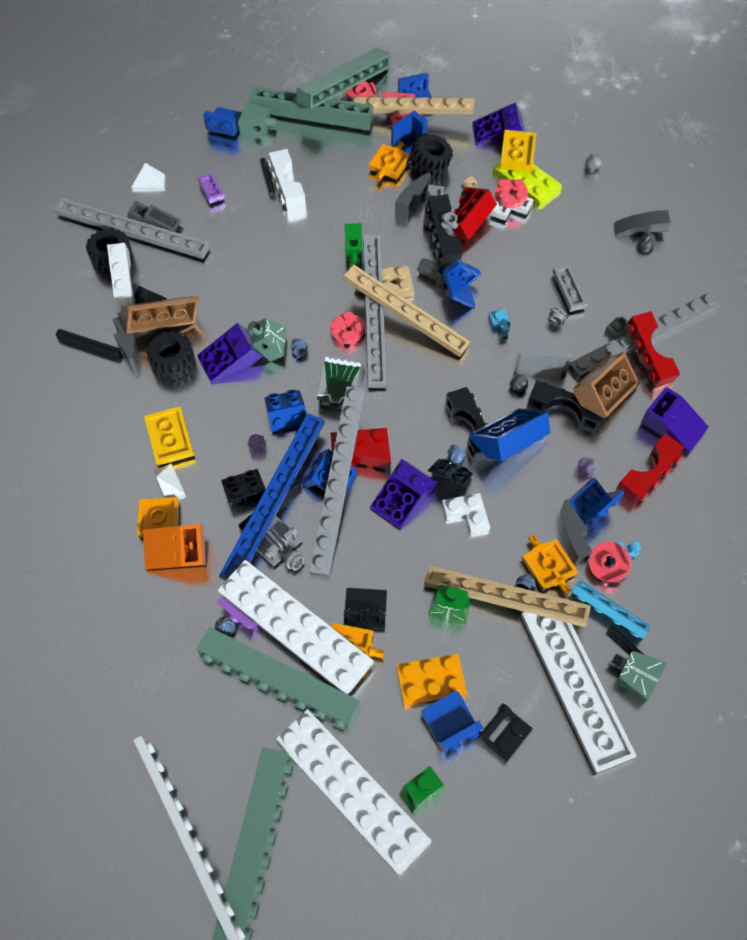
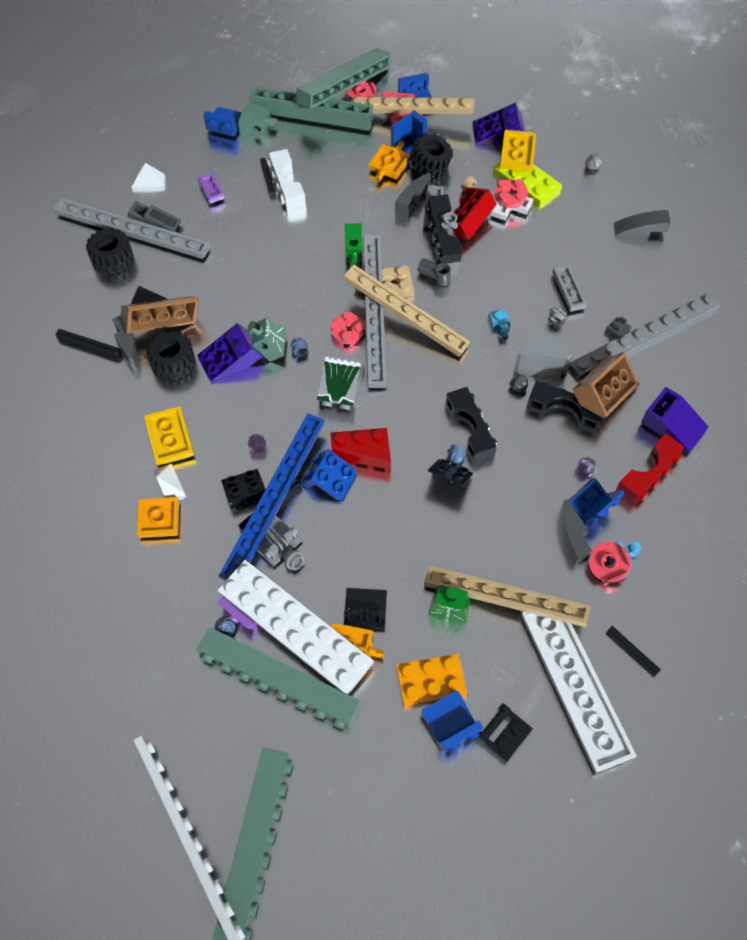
(120, 275): white arch -> none
(174, 546): orange slope -> none
(285, 410): blue bracket -> none
(337, 482): light grey plate -> none
(353, 792): white plate -> none
(403, 493): dark purple slope -> none
(421, 789): green torso -> none
(457, 278): blue bracket -> none
(470, 507): white plate -> none
(511, 433): blue slope -> none
(526, 582): sand blue plate -> none
(549, 564): light orange plate -> none
(616, 613): medium azure plate -> none
(639, 672): sand green torso -> none
(647, 241): dark grey plate -> none
(659, 368): red arch -> none

